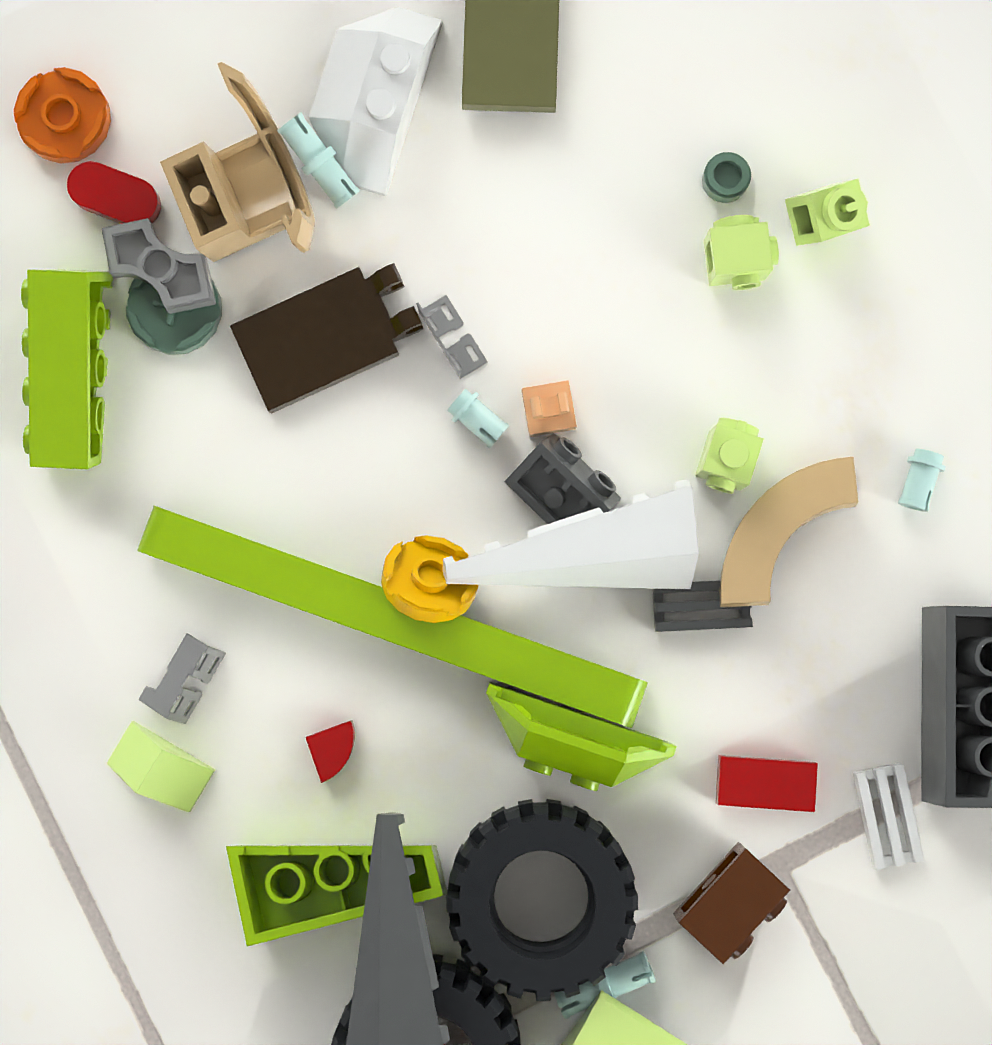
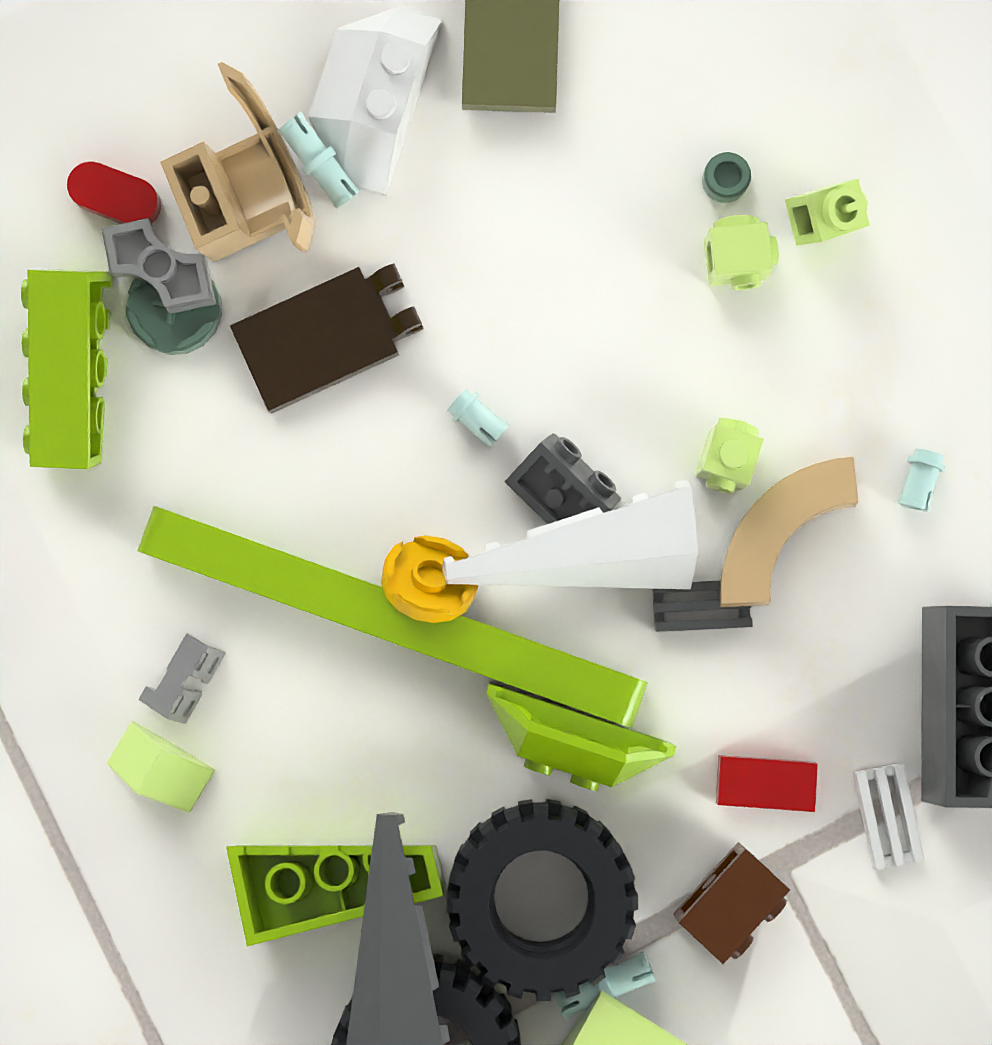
(62, 115): orange tile -> none
(331, 749): red tile -> none
(444, 325): light grey piece -> none
(549, 408): light nougat tile -> none

